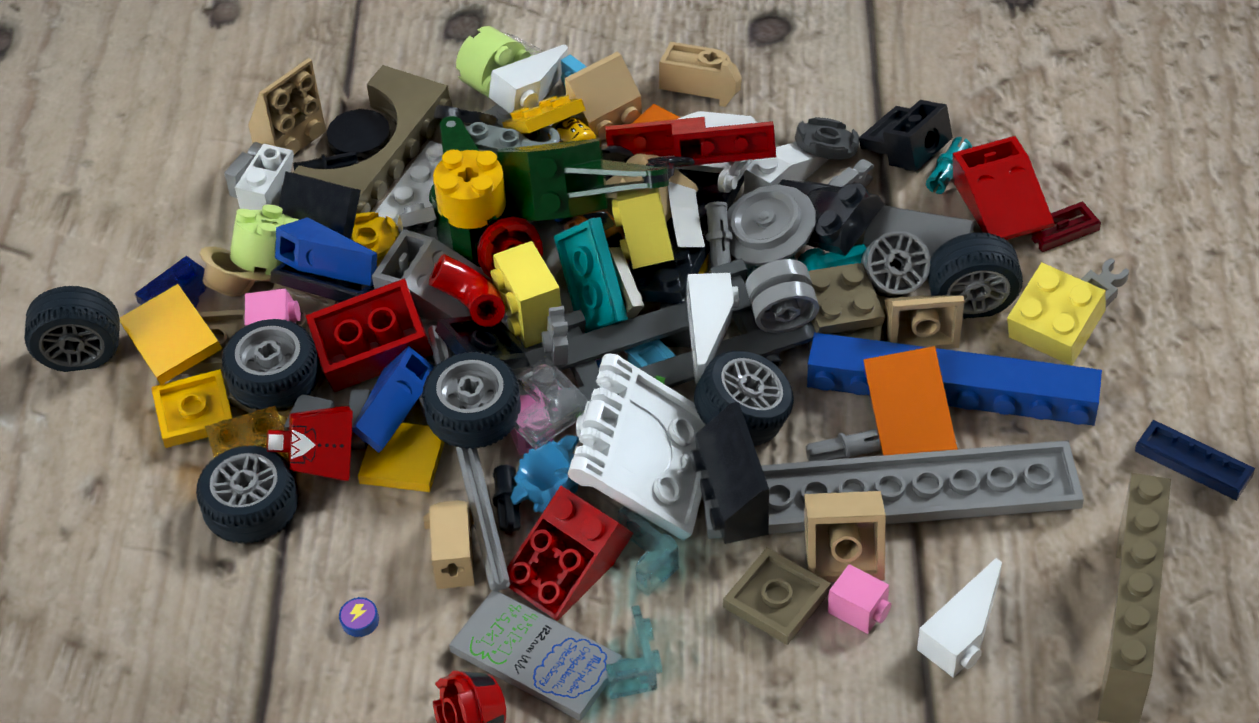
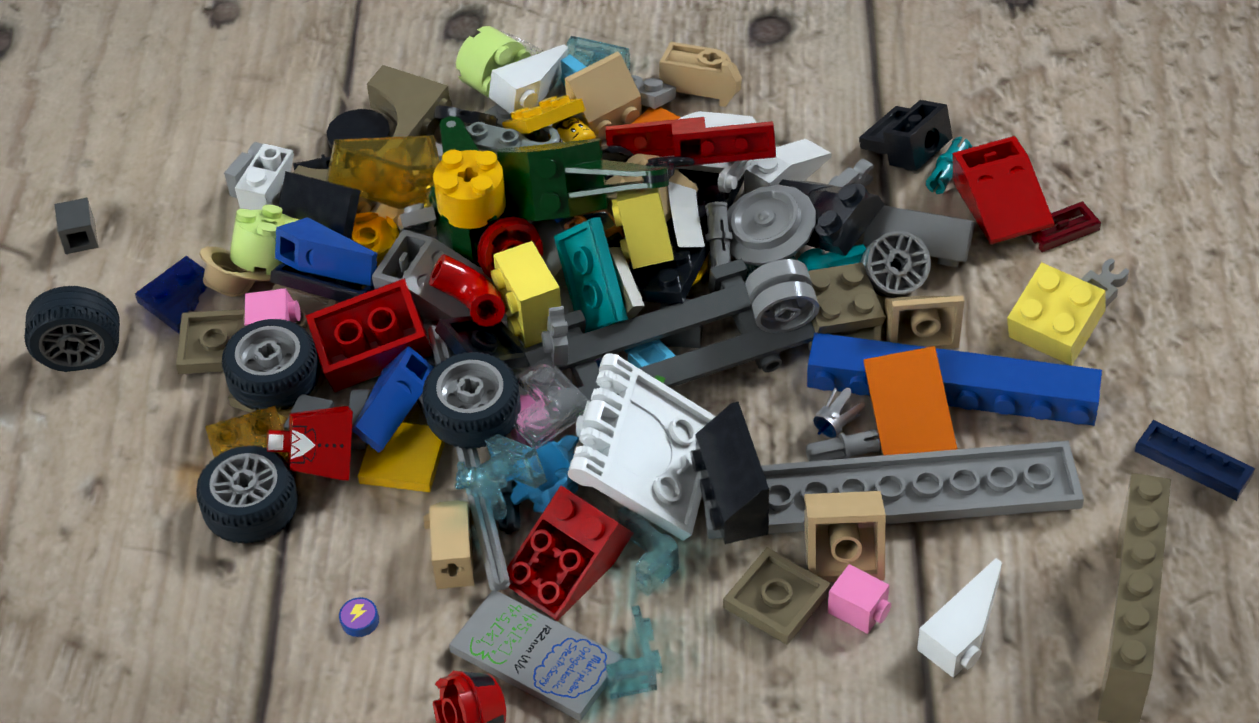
(76, 225): none -> dark grey brick
(170, 334): yellow tile -> none
(189, 406): yellow plate -> none
(289, 111): tan slope -> none
(386, 168): none -> clear yellow slope
(508, 462): none -> clear light blue piece
(591, 51): none -> clear light blue plate
(654, 92): none -> light grey plate
(709, 310): white slope -> none
(754, 383): black wheel -> none
(827, 138): dark grey tile -> none
(829, 420): none -> flat silver piece
(980, 269): black wheel -> none

